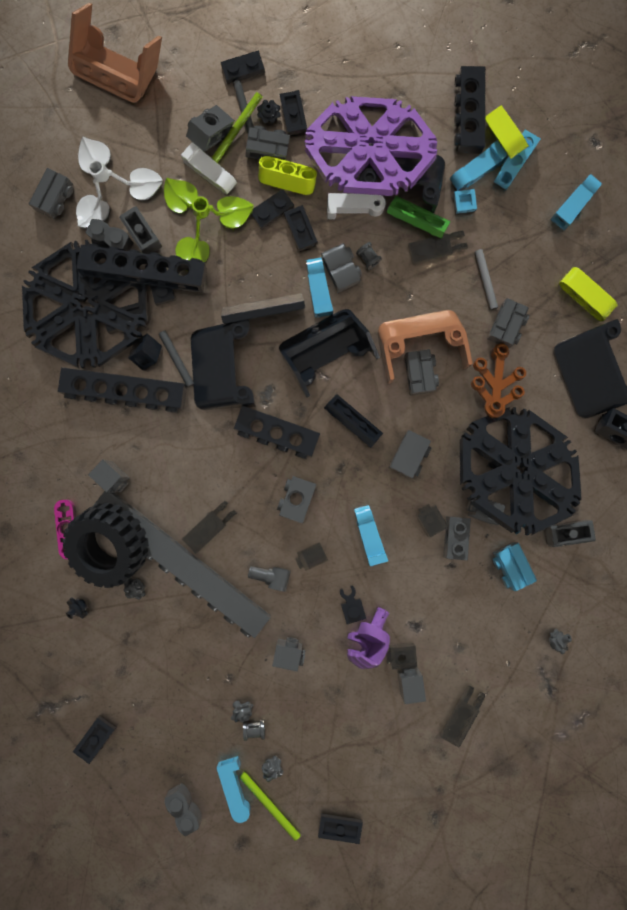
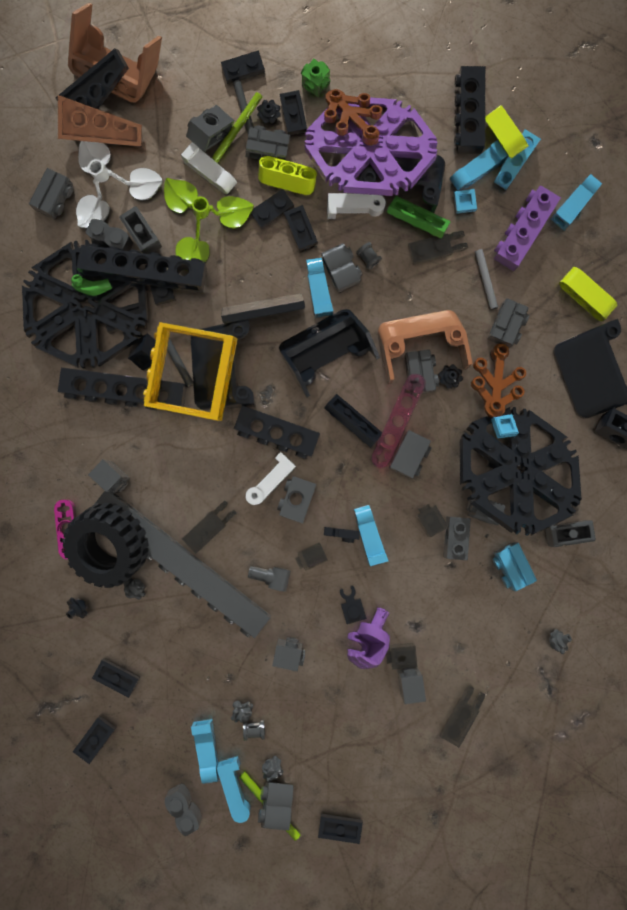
(88, 287): none -> bright green arm
(93, 125): none -> nougat wing
(98, 81): none -> black wing
(115, 678): none -> black plate
(158, 356): none -> yellow window
(206, 750): none -> medium azure leg
(259, 493): none -> white leg
(276, 806): none -> dark grey brick
(315, 77): none -> bright green brick
(337, 99): none -> dark orange plant
(345, 534): none -> black plate
(406, 413): none -> clear pink beam
(450, 376): none -> black plant
(504, 426): none -> medium azure tile
(526, 229): none -> medium lavender brick

